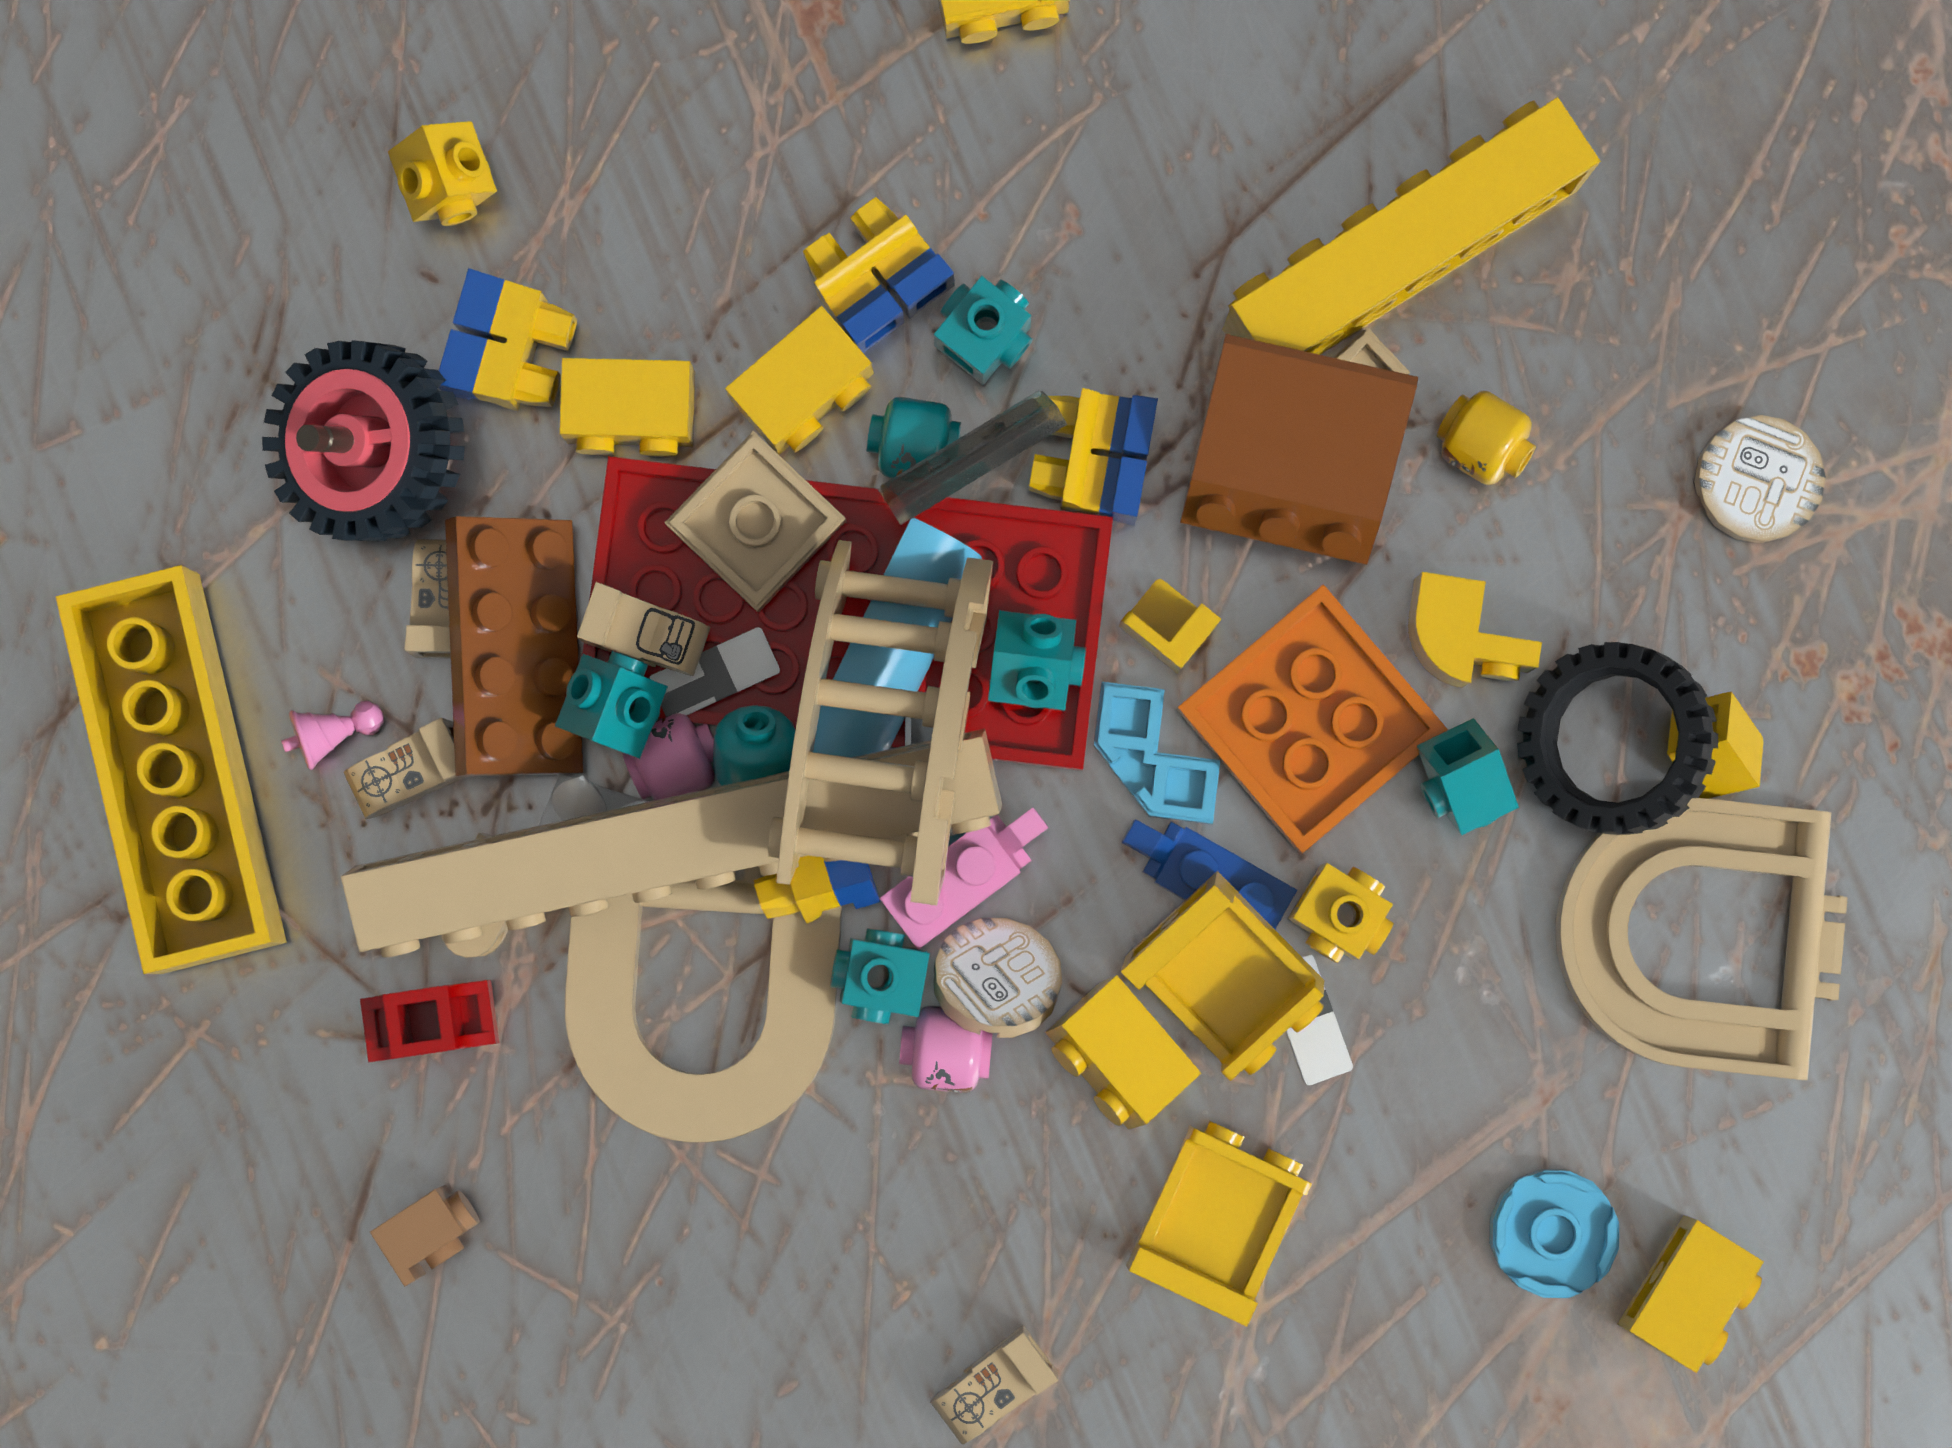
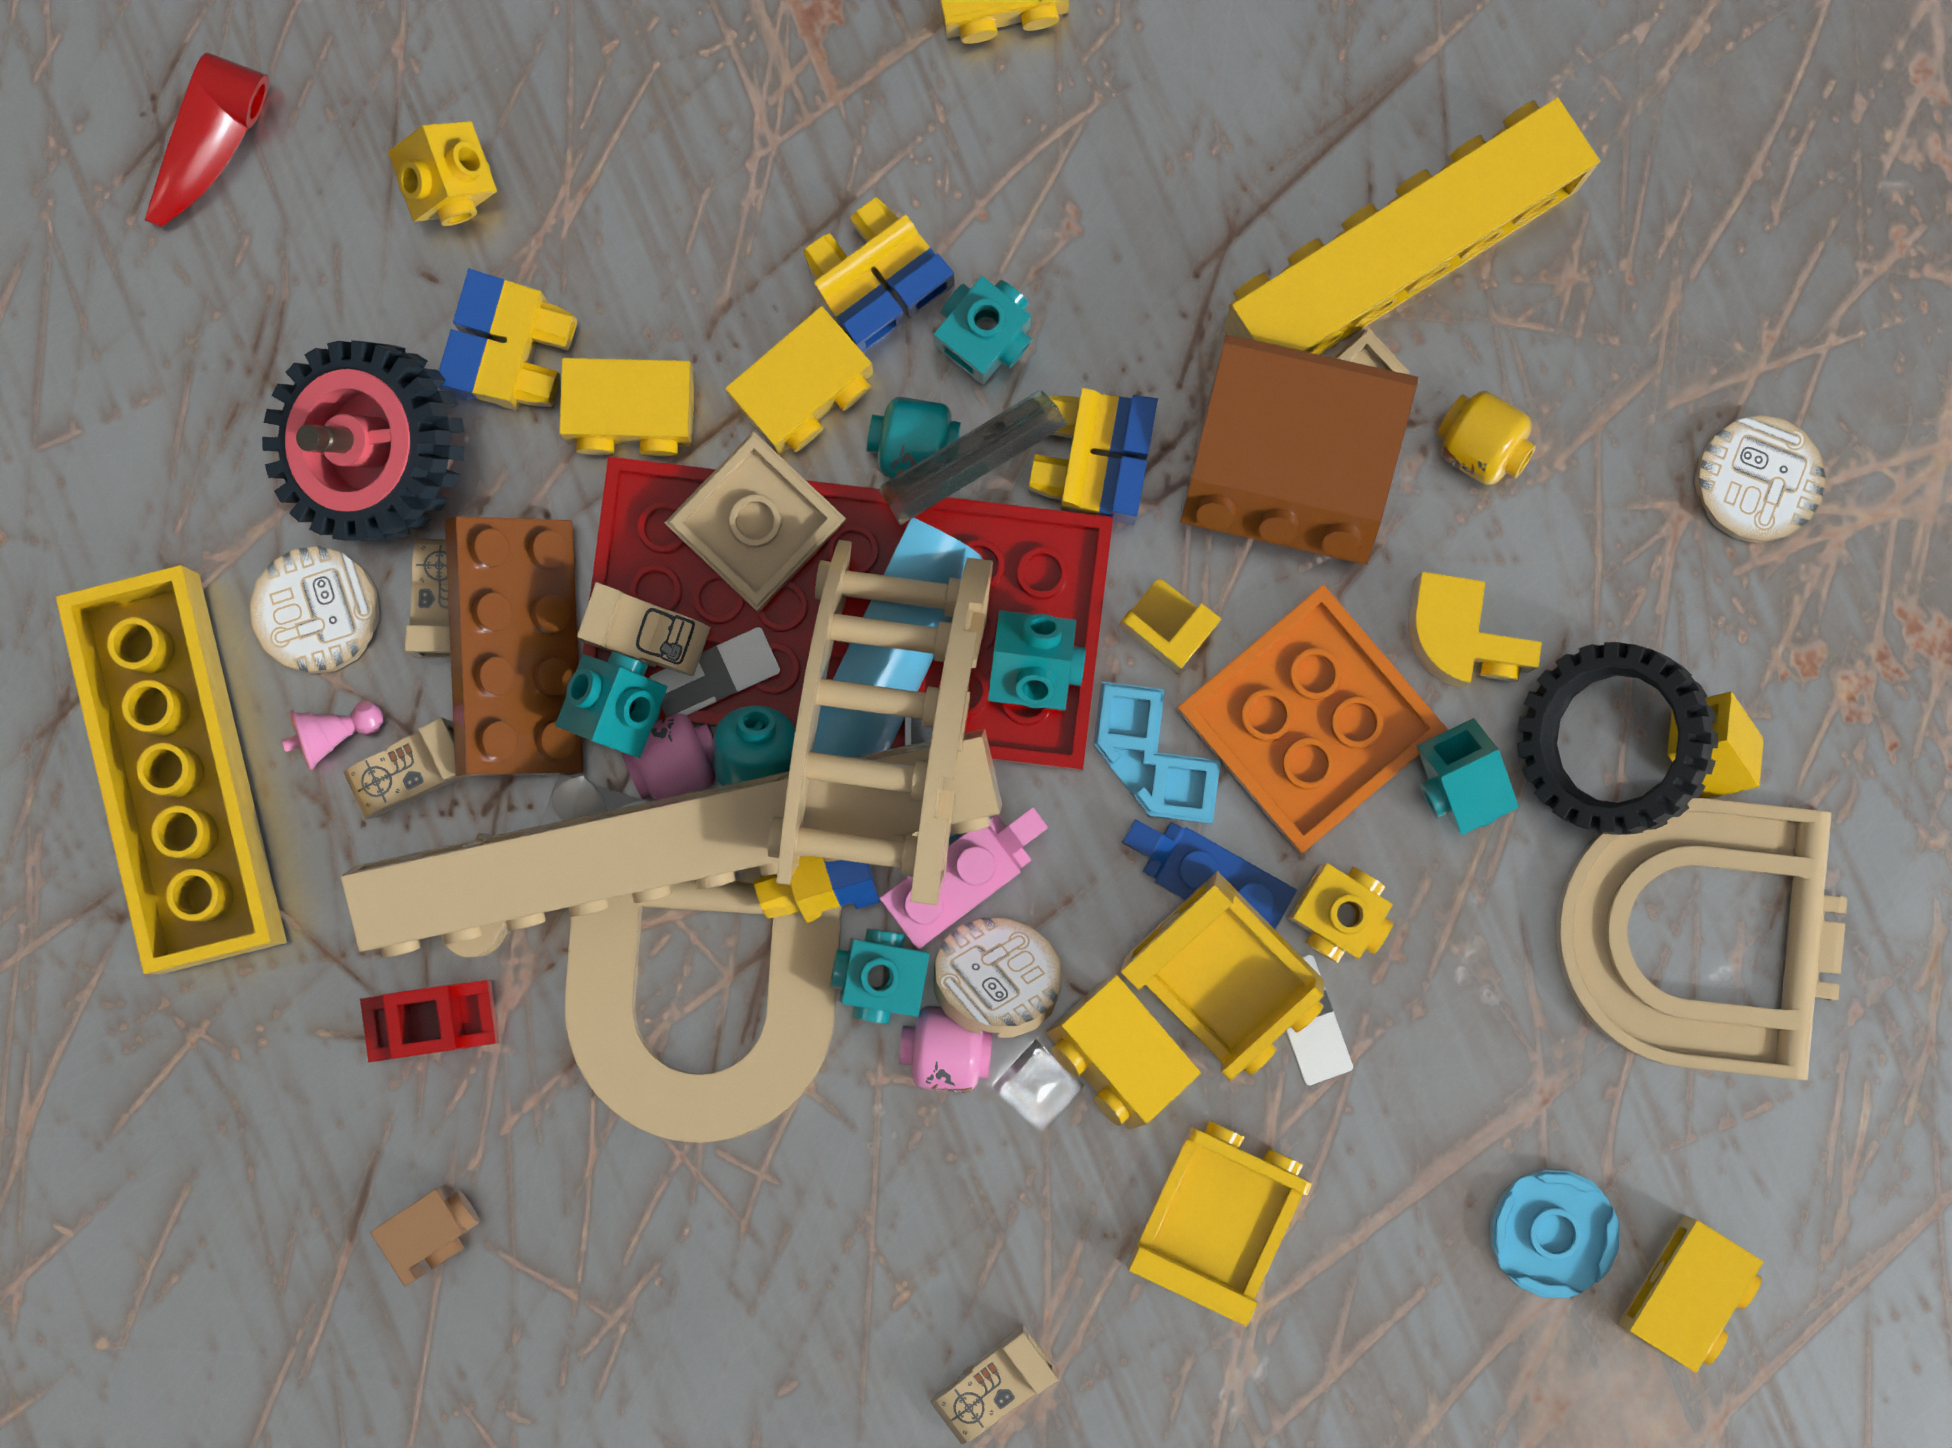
(211, 122): none -> red piece
(314, 610): none -> tile
(1038, 1085): none -> clear tile

